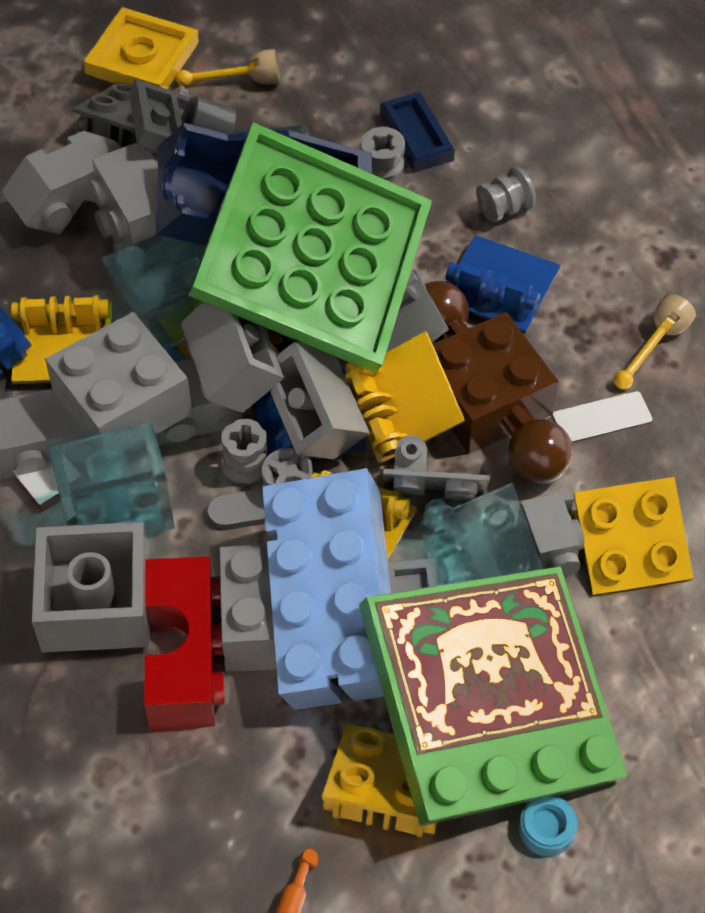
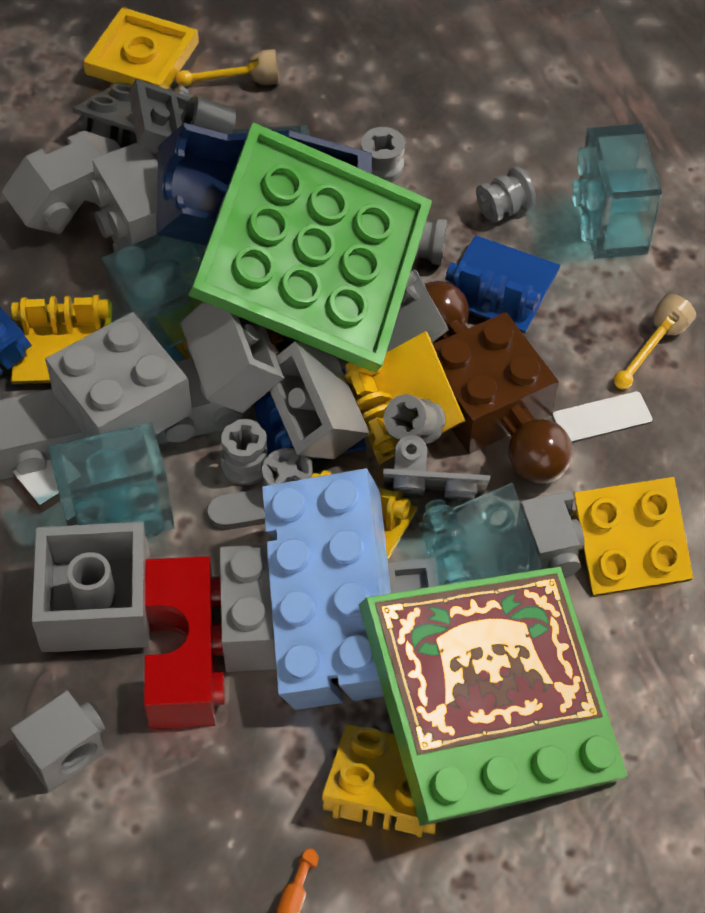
(59, 739): none -> light grey brick
(403, 411): none -> light grey bush
(423, 136): dark blue tile -> none
(433, 241): none -> light grey wheel
(548, 826): medium azure tile -> none
(617, 191): none -> clear light blue brick

